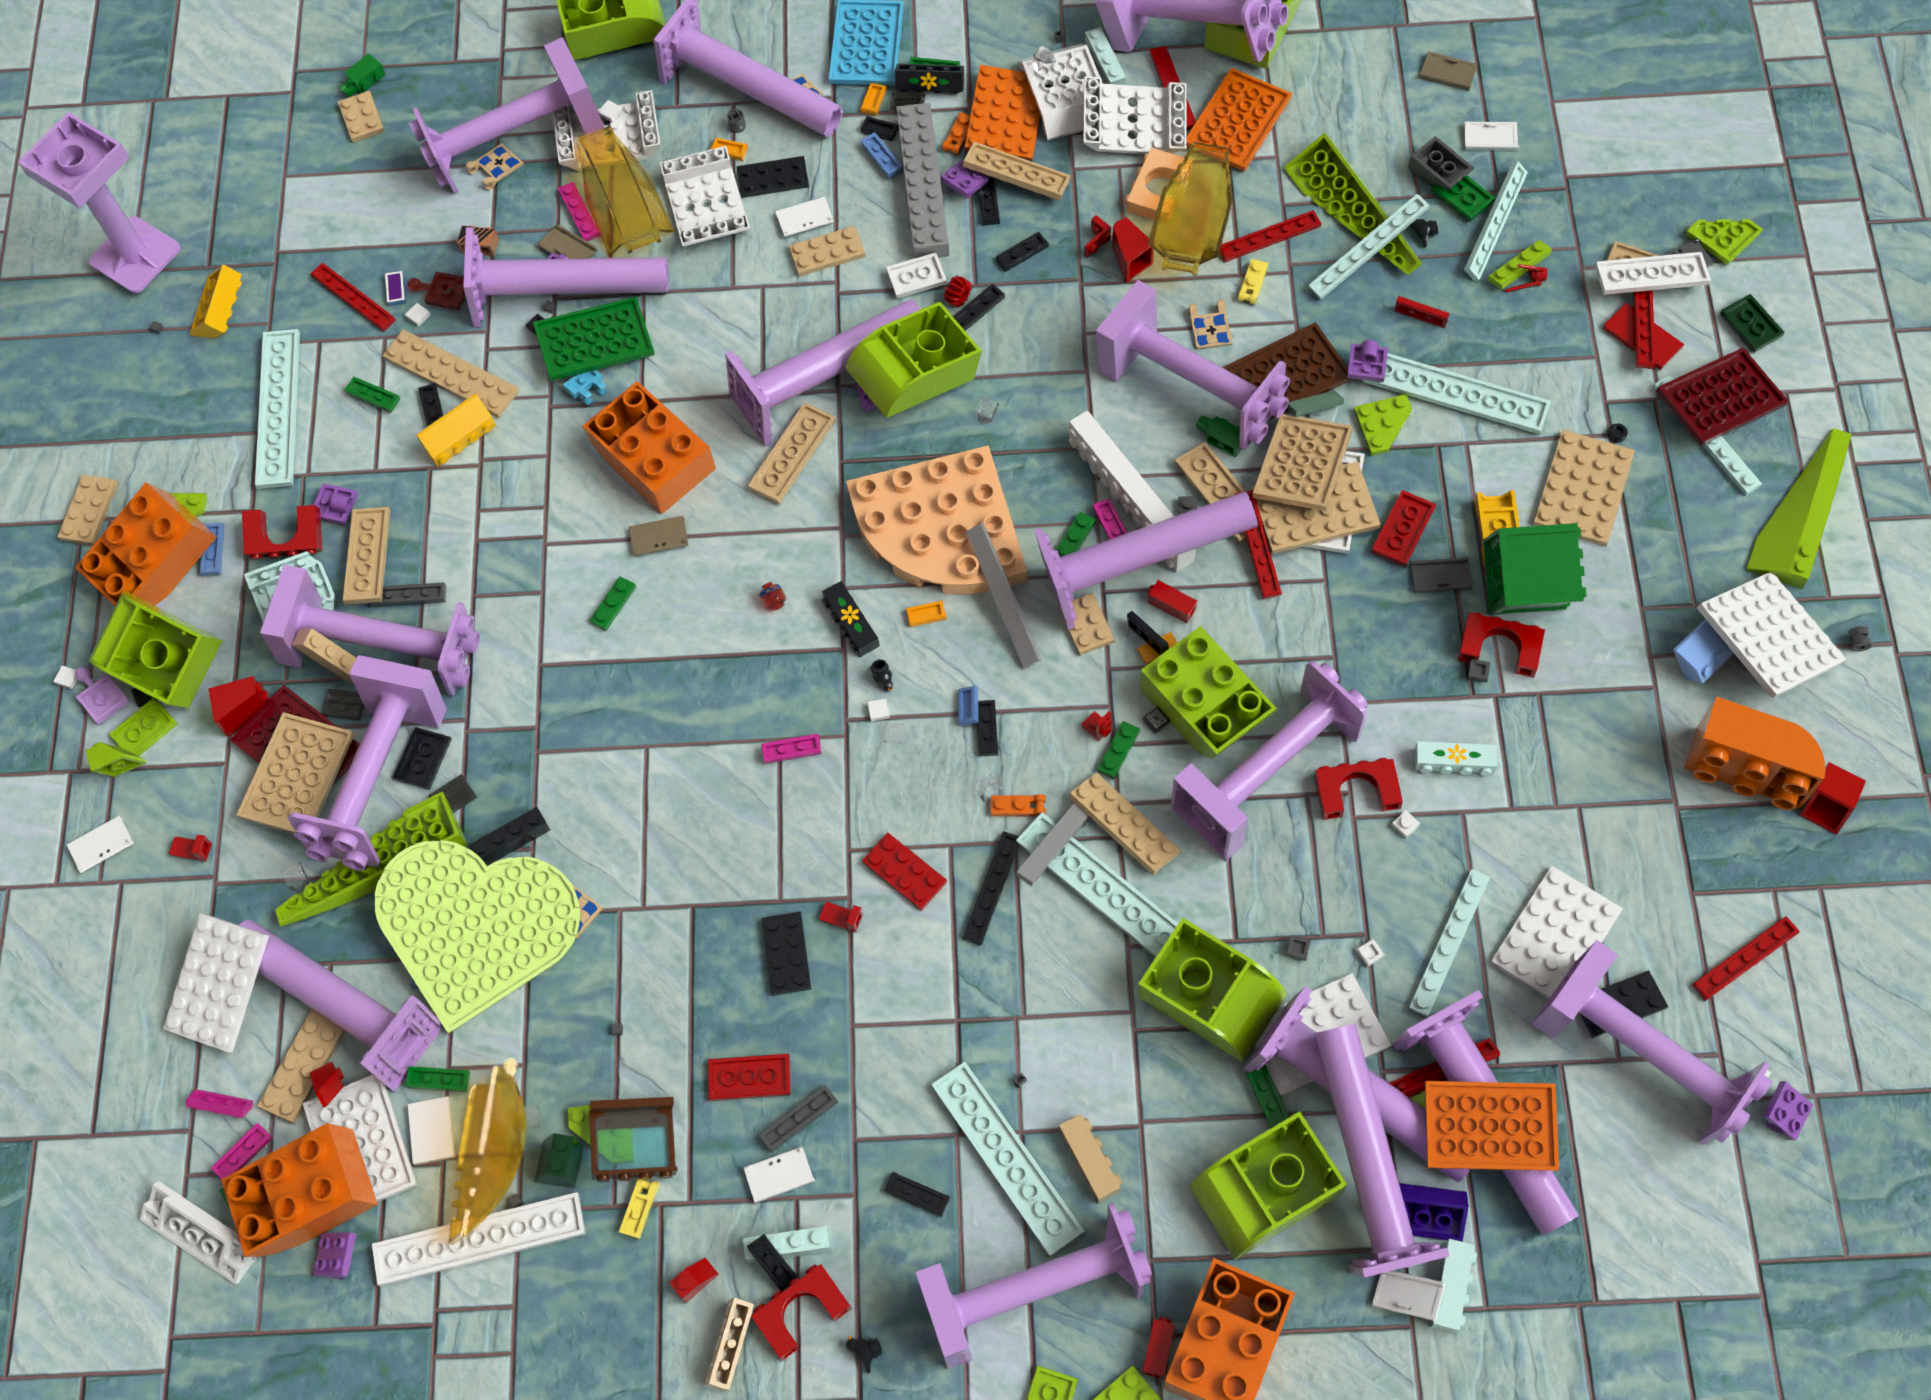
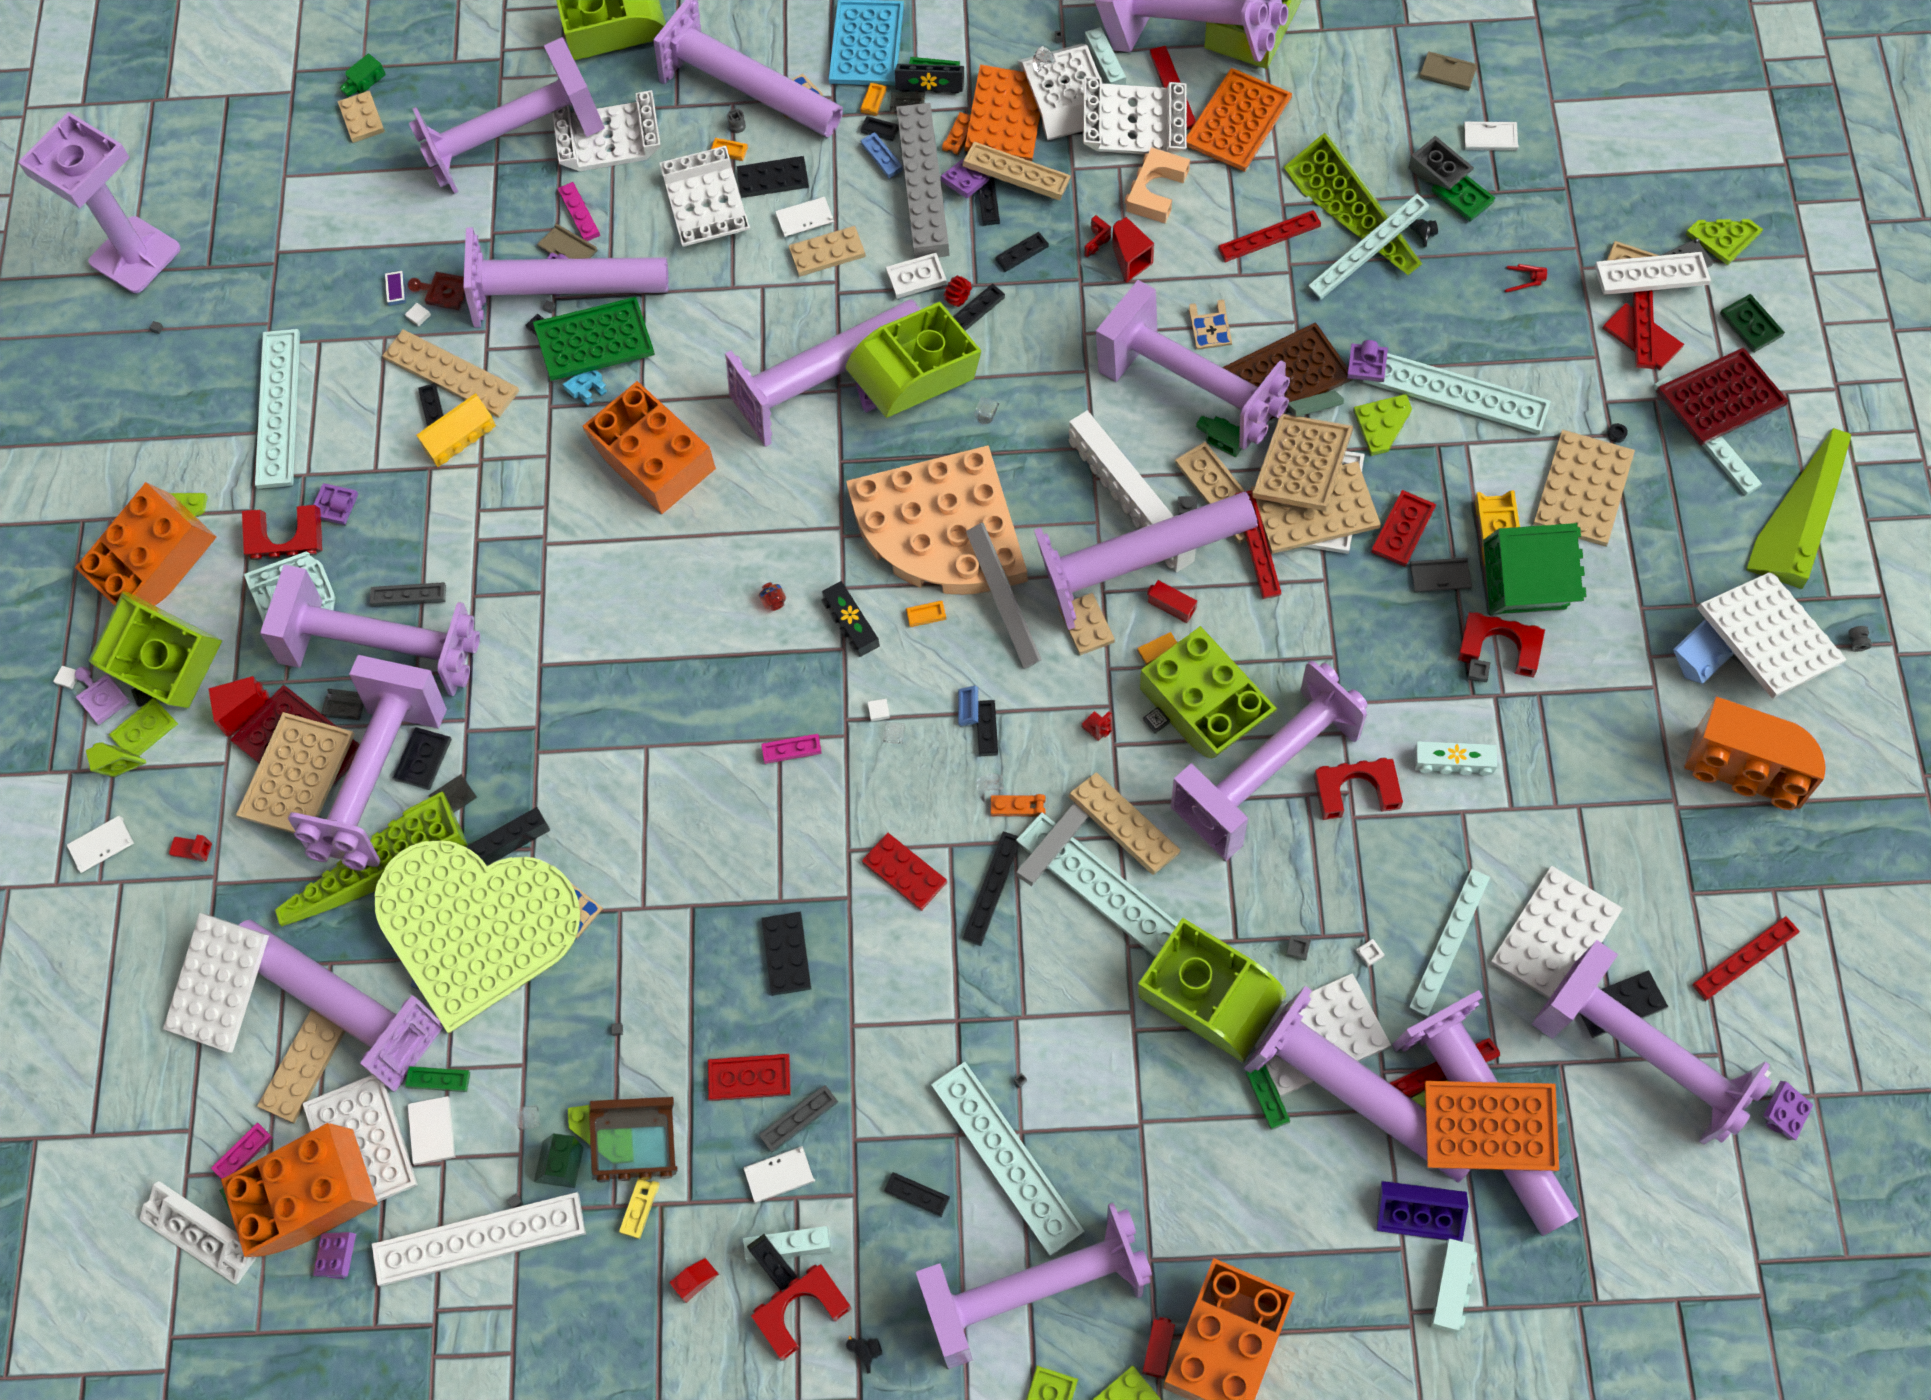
(88, 510): tan plate -> none
(212, 558): medium blue plate -> none
(216, 303): yellow slope -> none
(219, 1103): dark pink plate -> none
(295, 877): clear plate -> none
(325, 652): tan brick -> none
(327, 1082): red slope -> none
(353, 297): red tile -> none
(366, 555): tan plate -> none
(372, 394): green plate -> none
(487, 239): nougat brick -> none
(488, 1149): clear yellow windscreen -> none
(497, 164): tan flag -> none
(610, 111): white tile -> none
(612, 603): green plate -> none
(620, 193): clear yellow windscreen -> none
(657, 533): dark tan door -> none
(728, 1344): tan brick -> none
(791, 453): tan plate -> none
(841, 916): red bracket -> none
(882, 674): black animal -> none
(1076, 534): green plate -> none
(1090, 1159): tan brick -> none
(1109, 519): dark pink plate -> none
(1118, 750): green plate -> none
(1145, 632): black tile -> none
(1194, 209): clear yellow windscreen -> none
(1253, 281): light yellow plate -> none
(1267, 1185): lime brick -> none
(1370, 1158): lavender piece -> none
(1401, 1291): white door -> none
(1405, 824): white plate -> none
(1421, 311): red tile -> none
(1495, 221): light aqua plate -> none
(1510, 271): lime plate -> none
(1833, 798): red slope -> none

